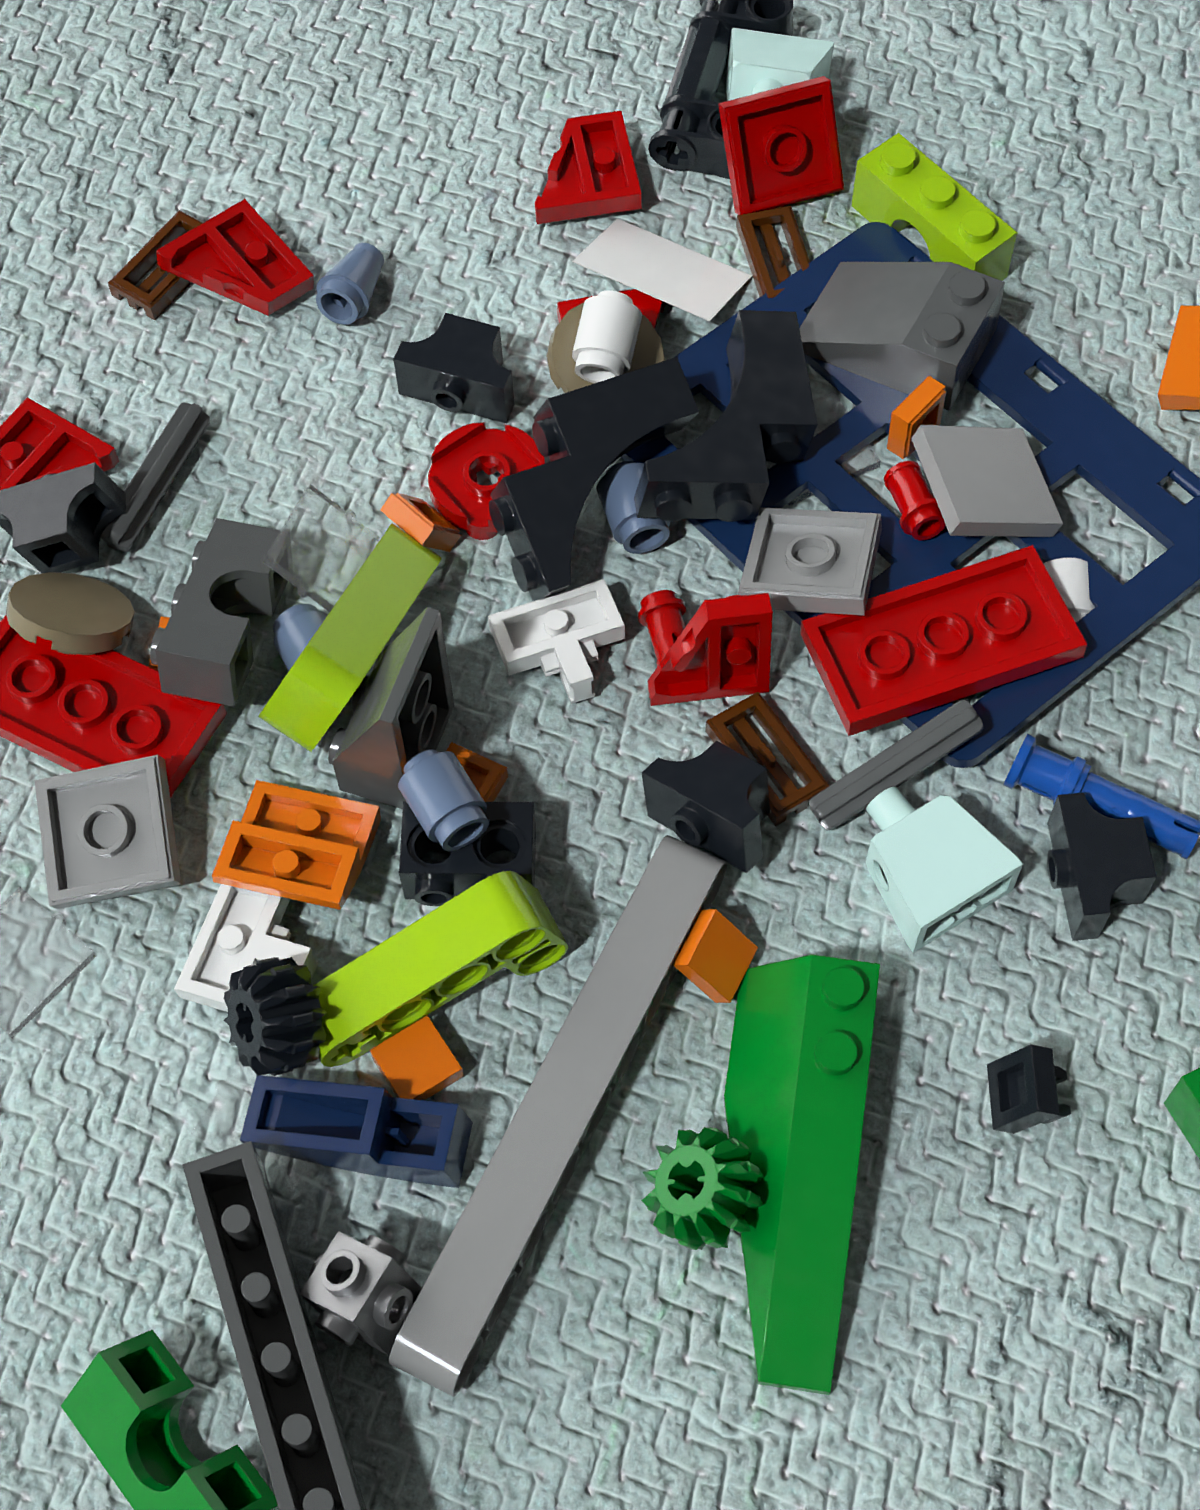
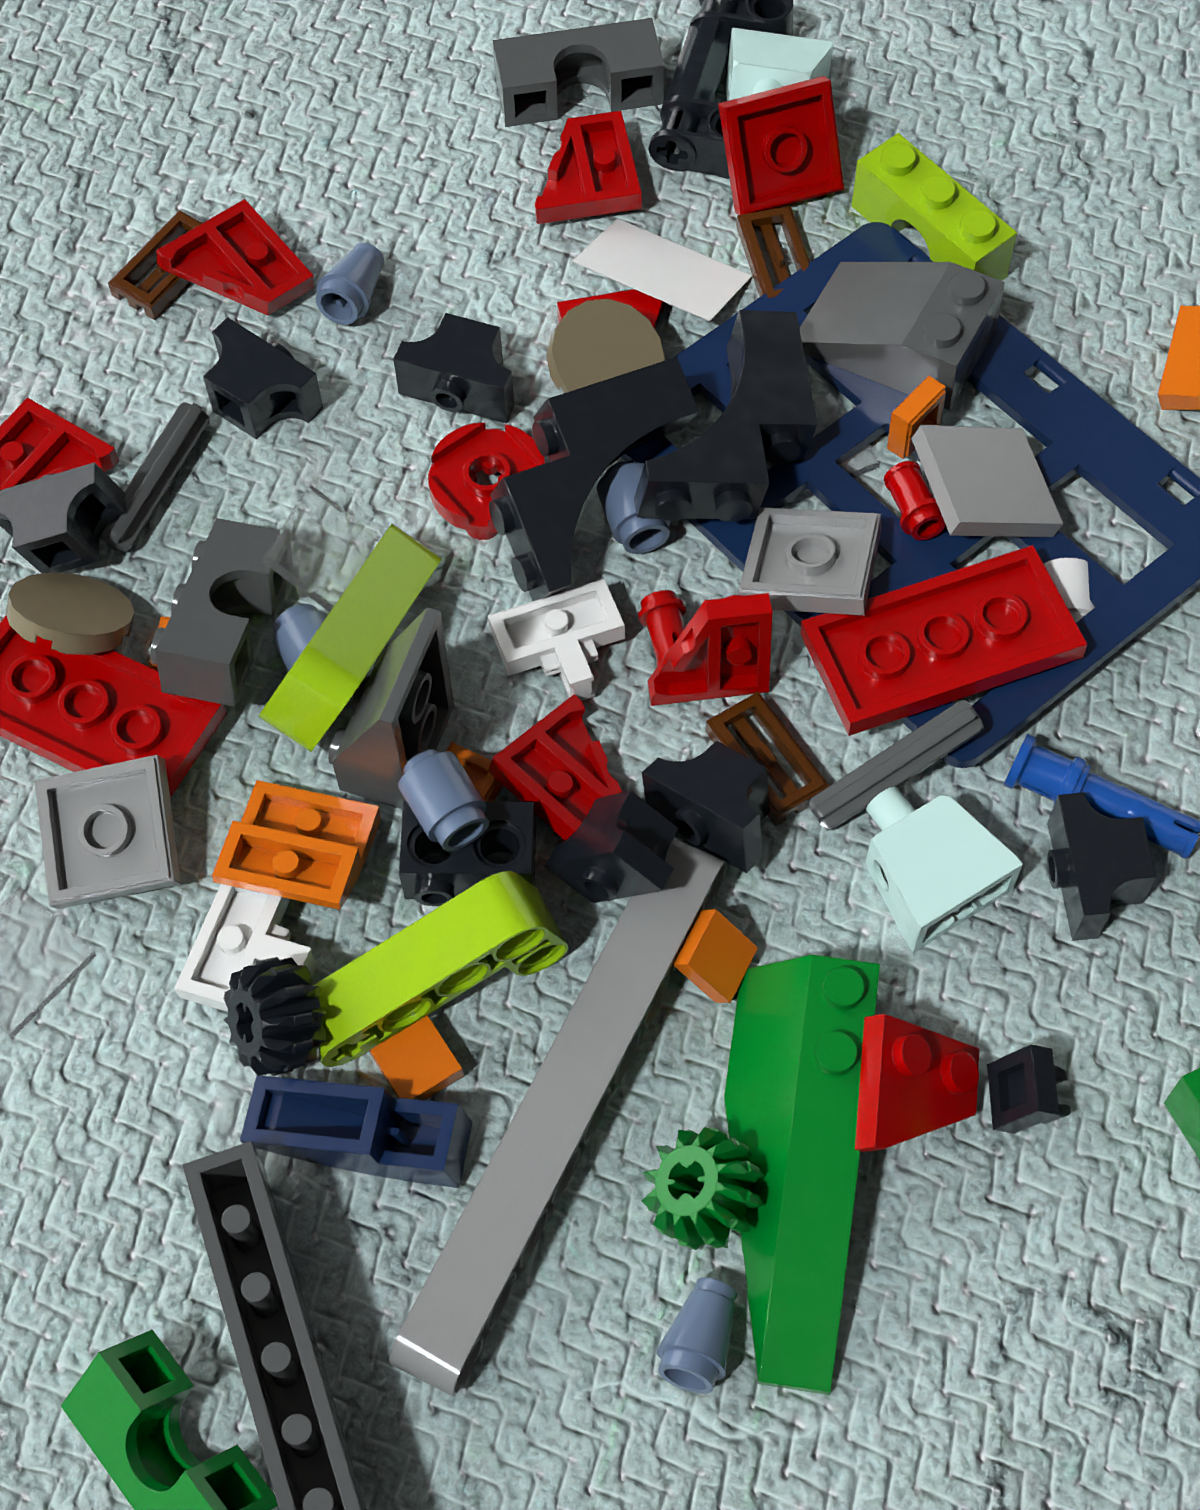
(258, 381): none -> black brick
(361, 1291): flat silver brick -> none
(421, 521): orange tile -> none
(557, 768): none -> red wing
(606, 336): white brick -> none
(614, 57): none -> dark grey arch
(616, 850): none -> black brick
(699, 1338): none -> sand blue cone
(911, 1082): none -> red wing

